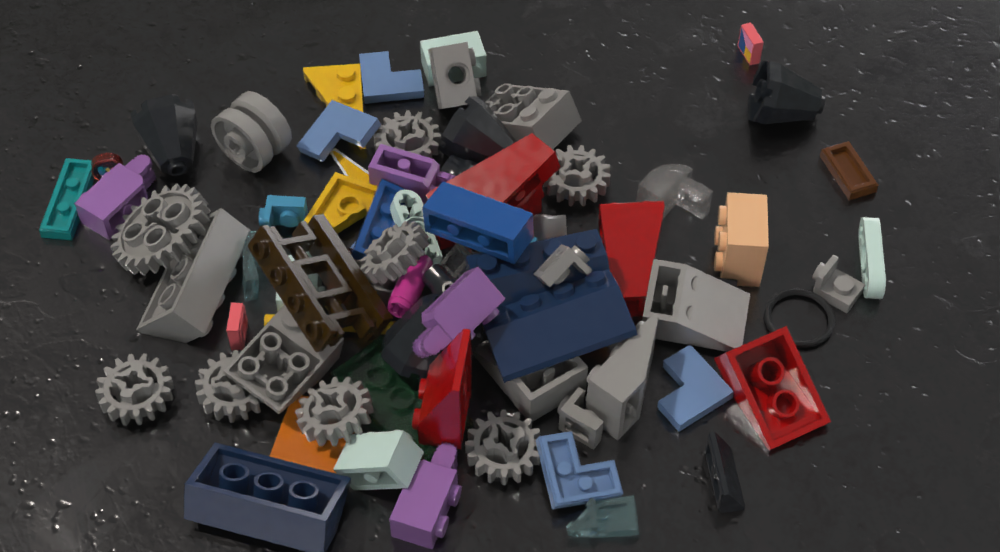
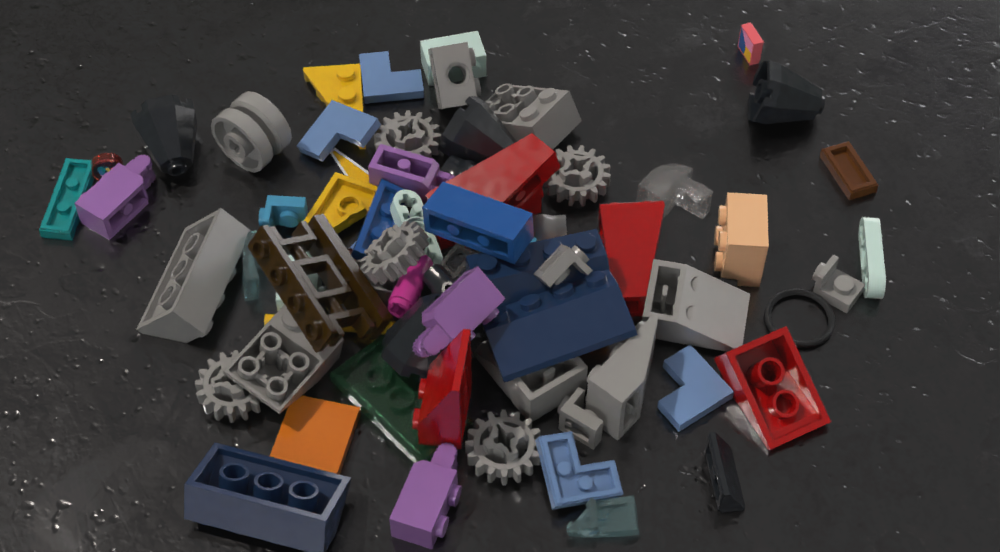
(134, 389): light grey gear -> none
(160, 229): light grey gear -> none
(237, 326): coral tile -> none
(334, 411): light grey gear -> none
(379, 460): light aqua brick -> none

